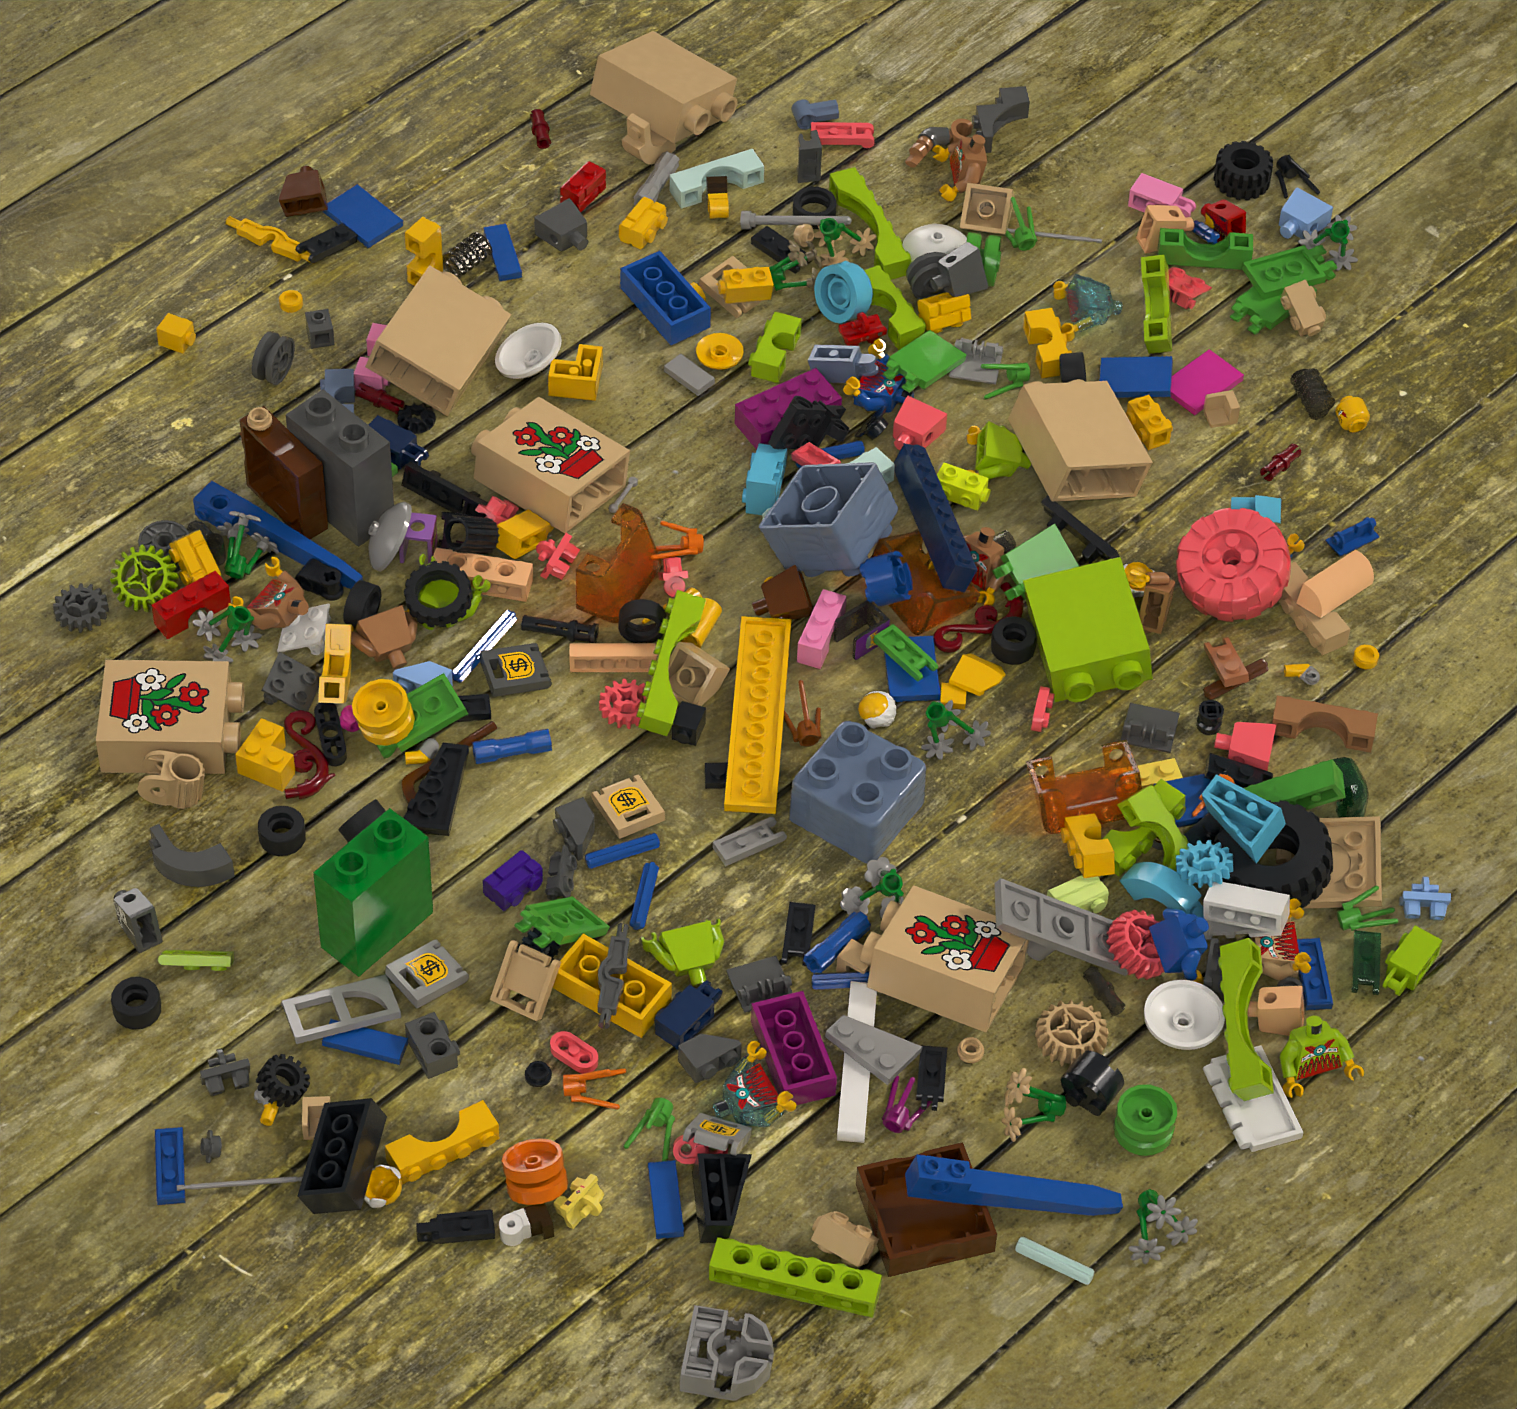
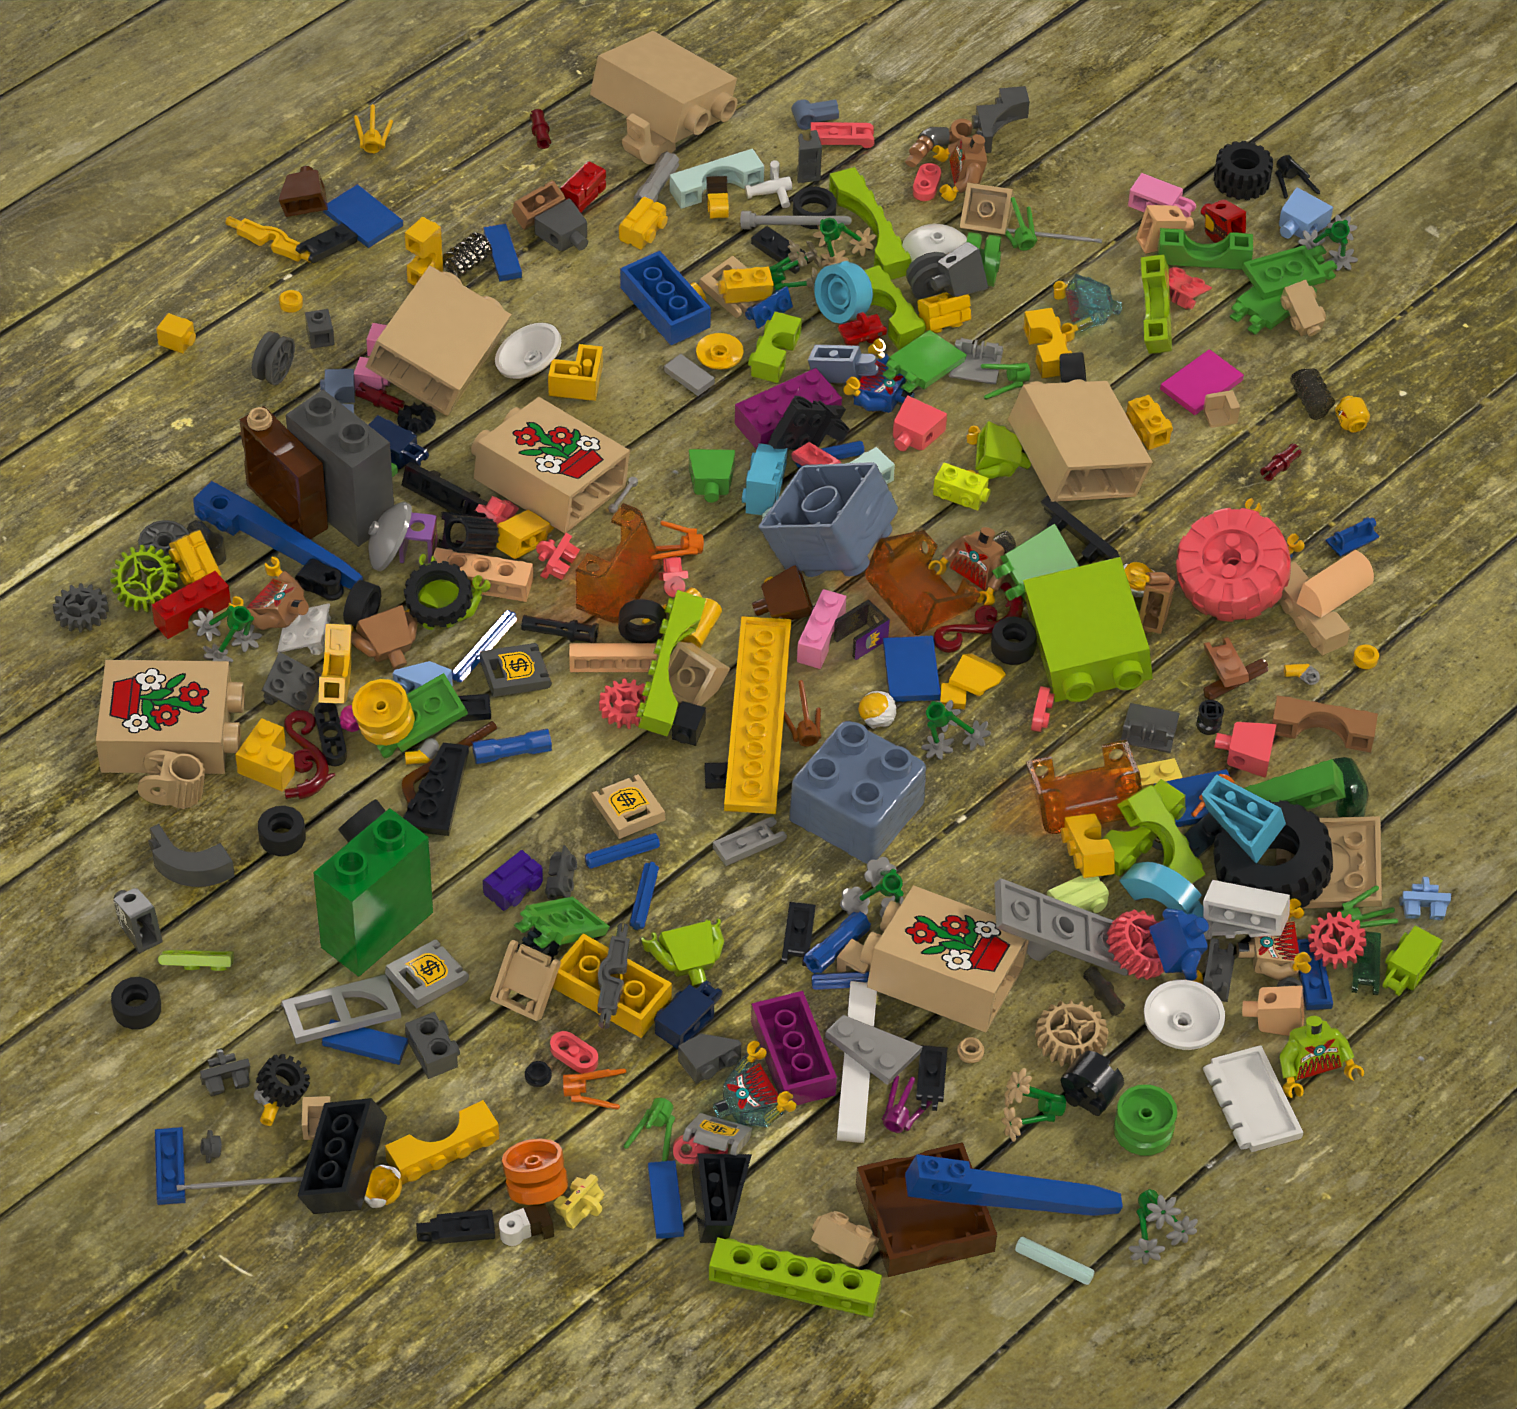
(236, 564): plant -> none
(372, 140): none -> yellow plant
(536, 203): none -> medium nougat brick
(576, 825): dark grey slope -> none
(711, 472): none -> bright green torso
(748, 1373): light grey connector -> none
(759, 981): dark grey hinge -> none
(775, 185): none -> white piece
(778, 302): none -> blue hinge
(802, 234): tan plate -> none
(874, 425): black piece -> none
(886, 579): blue brick -> none
(904, 651): bright green hinge -> none
(926, 182): none -> coral plate
(934, 518): dark blue brick -> none
(1138, 376): blue tile -> none
(1204, 863): medium azure gear -> none
(1205, 232): blue axle -> none
(1240, 971): lime arch -> none
(1242, 774): black hinge -> none
(1266, 506): medium azure slope -> none
(1347, 934): none -> coral gear

